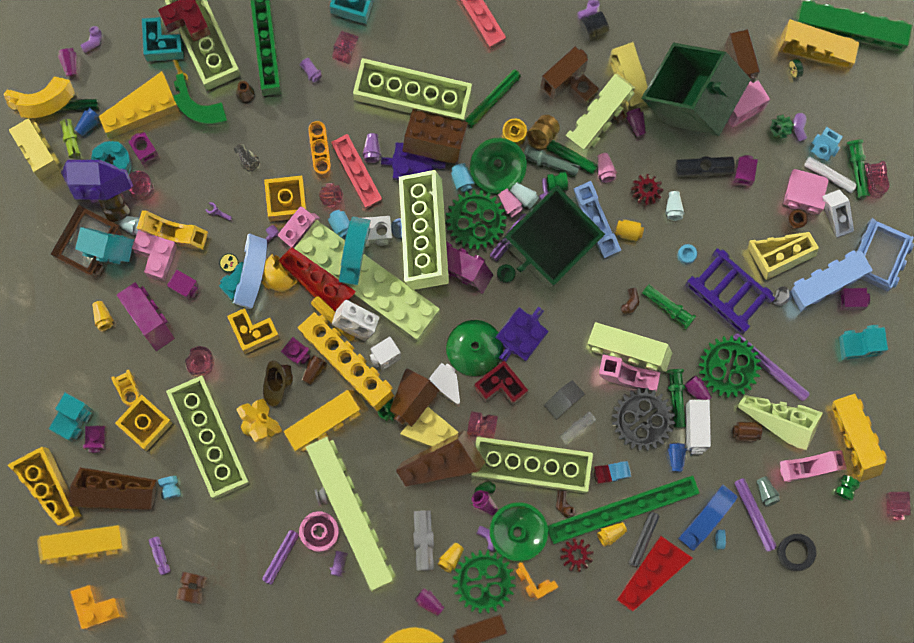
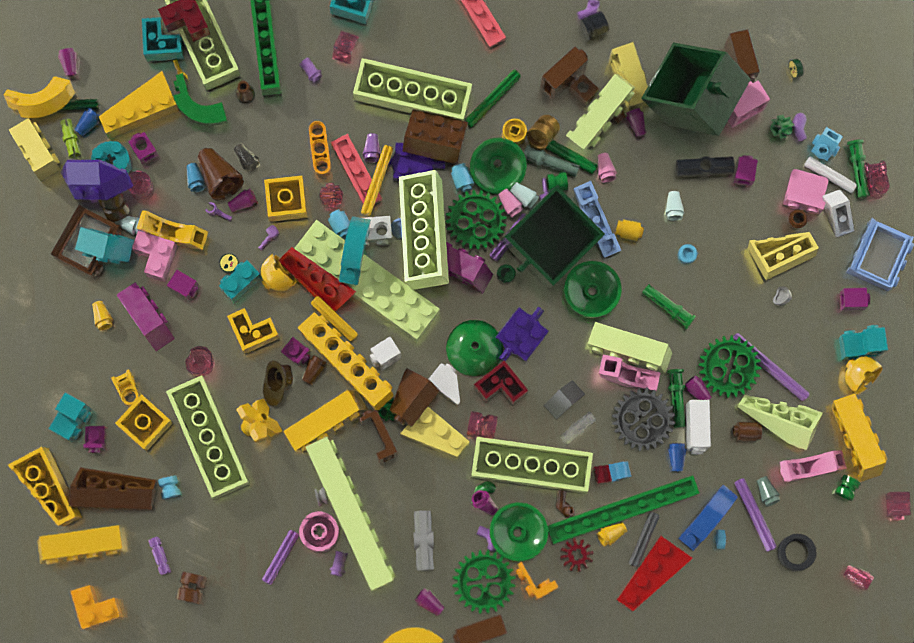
(94, 39): medium lavender arm -> none
(195, 178): none -> dark azure cone
(219, 175): none -> reddish brown cone
(242, 200): none -> magenta cone
(252, 271): light blue slope -> none
(297, 226): bright pink bracket -> none
(355, 320): white brick -> none
(374, 417): none -> reddish brown panel
(377, 180): none -> yellow axle
(444, 460): reddish brown wedge -> none
(450, 558): yellow cone -> none
(594, 276): none -> green dish
(633, 302): reddish brown arm -> none
(651, 195): dark red gear -> none
(726, 310): dark purple fence -> none
(818, 45): yellow wedge -> none
(830, 280): light blue wedge -> none
(855, 25): green brick -> none
(859, 577): none -> clear pink cone
(861, 373): none -> yellow cylinder

